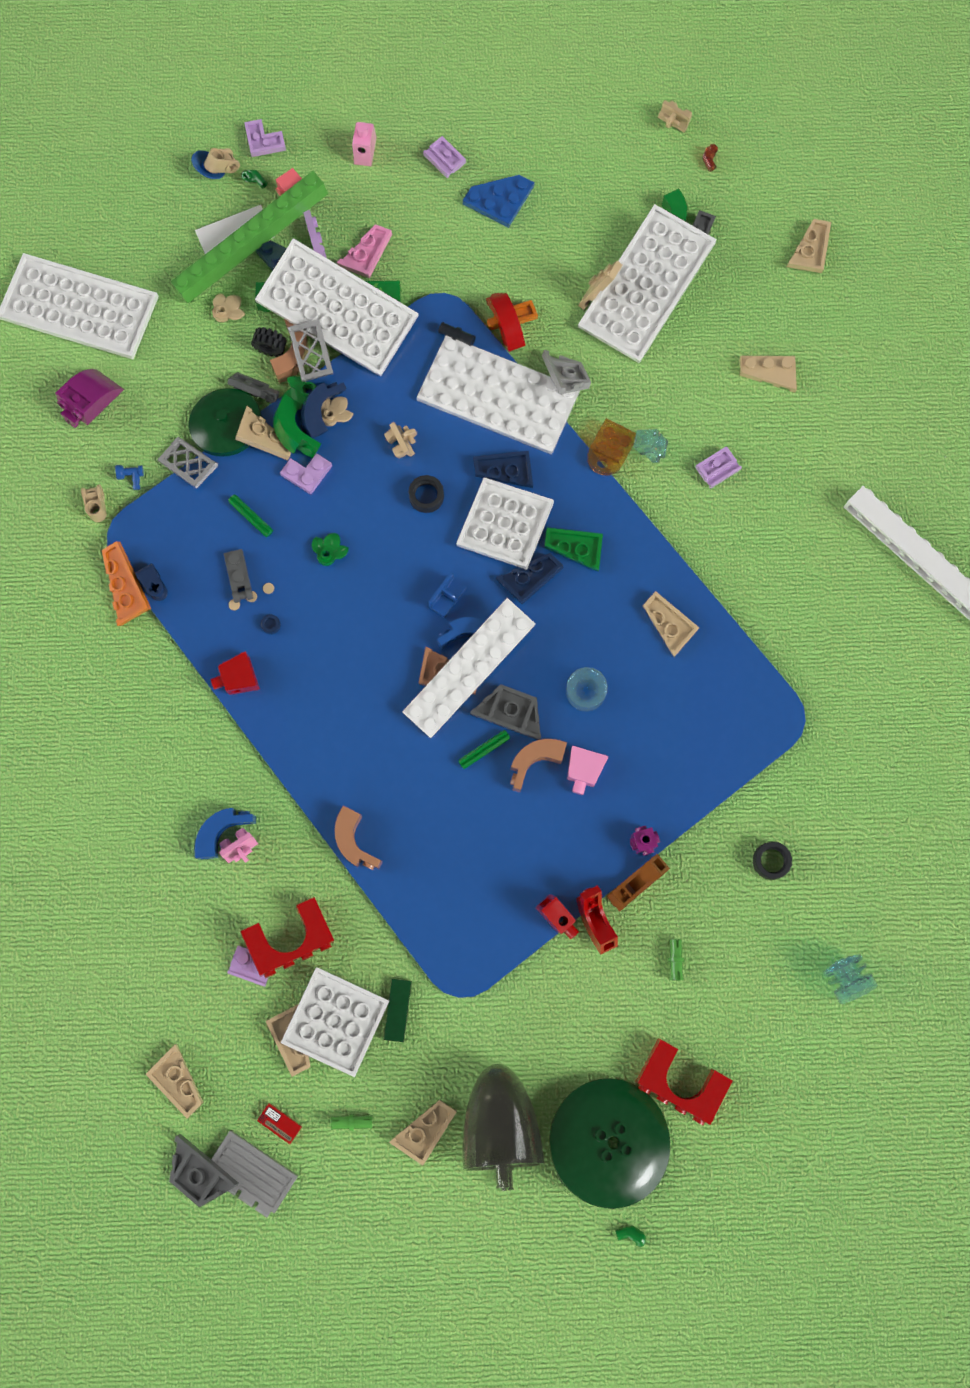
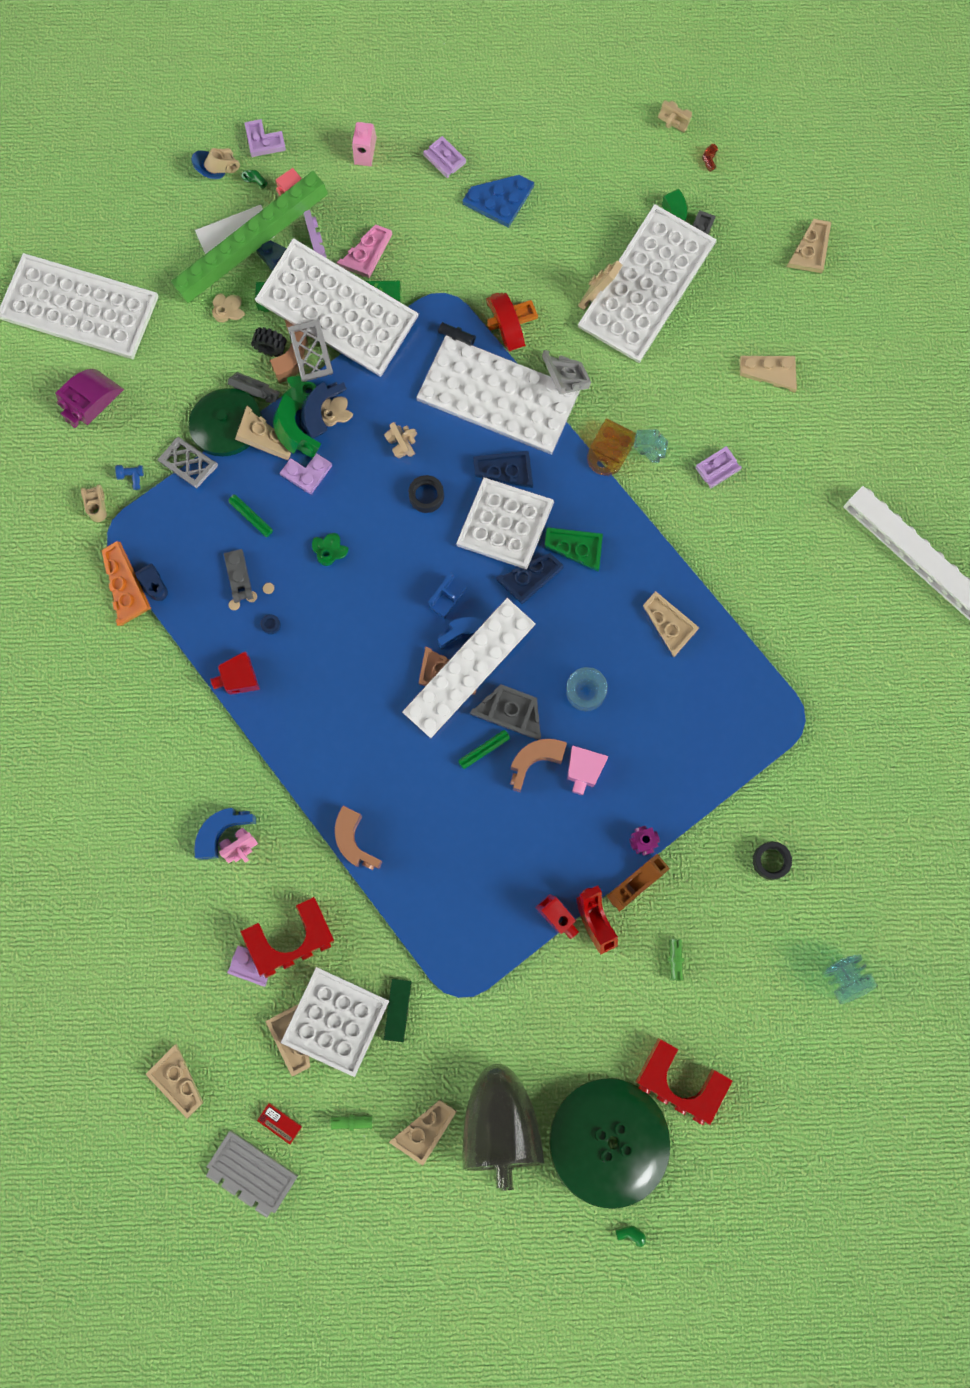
(197, 1174): dark grey wing -> none

